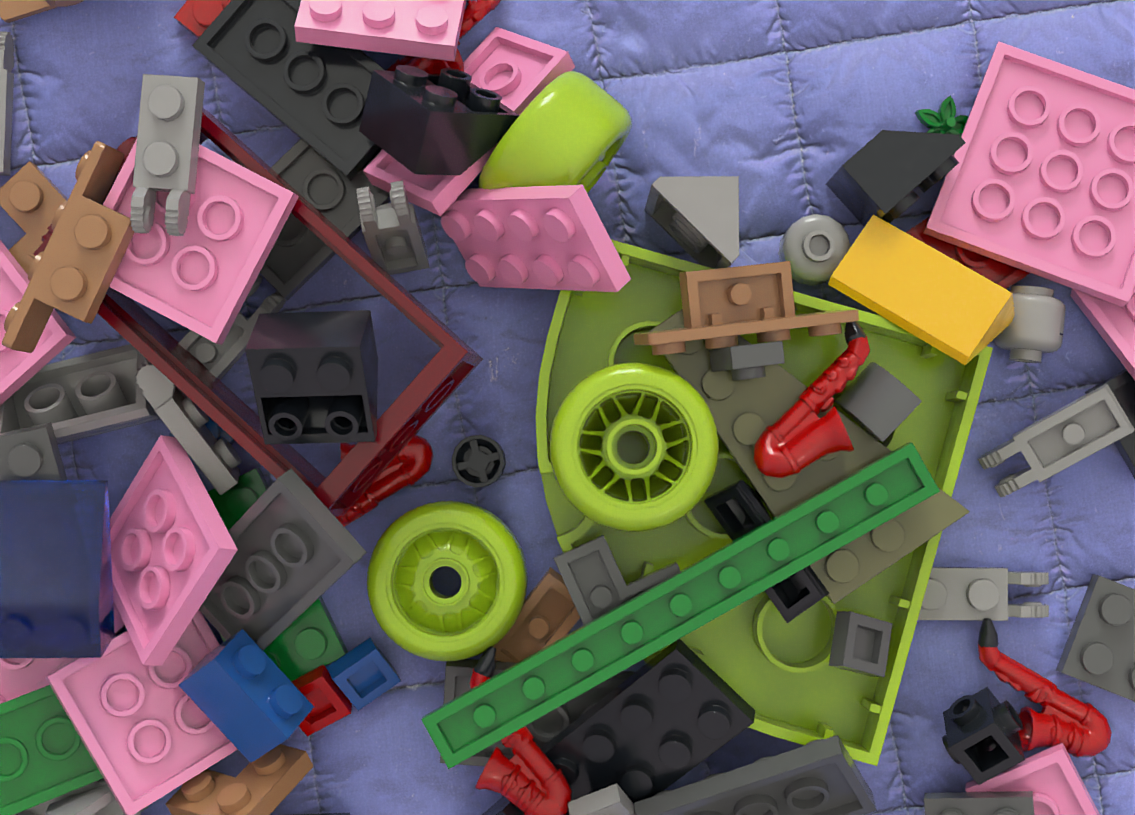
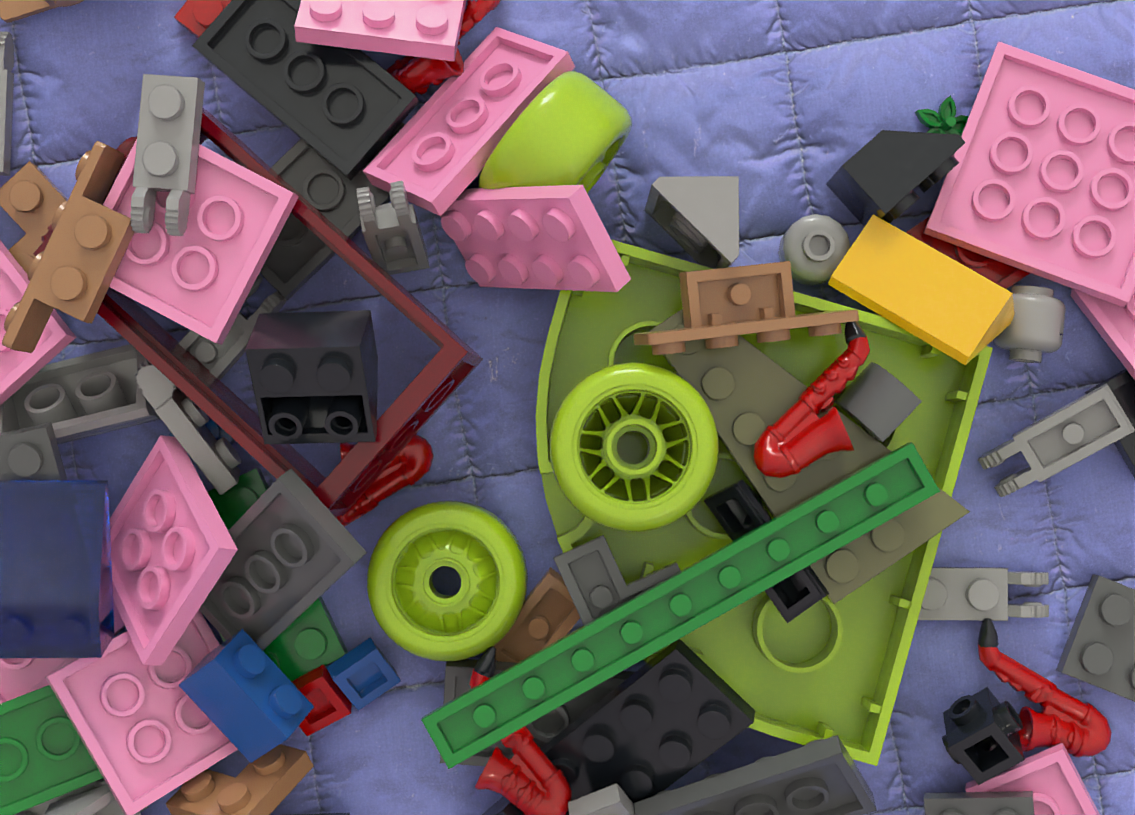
(433, 119): black slope -> none
(475, 466): black wheel -> none
(747, 360): dark grey plate -> none
(860, 644): dark grey plate -> none

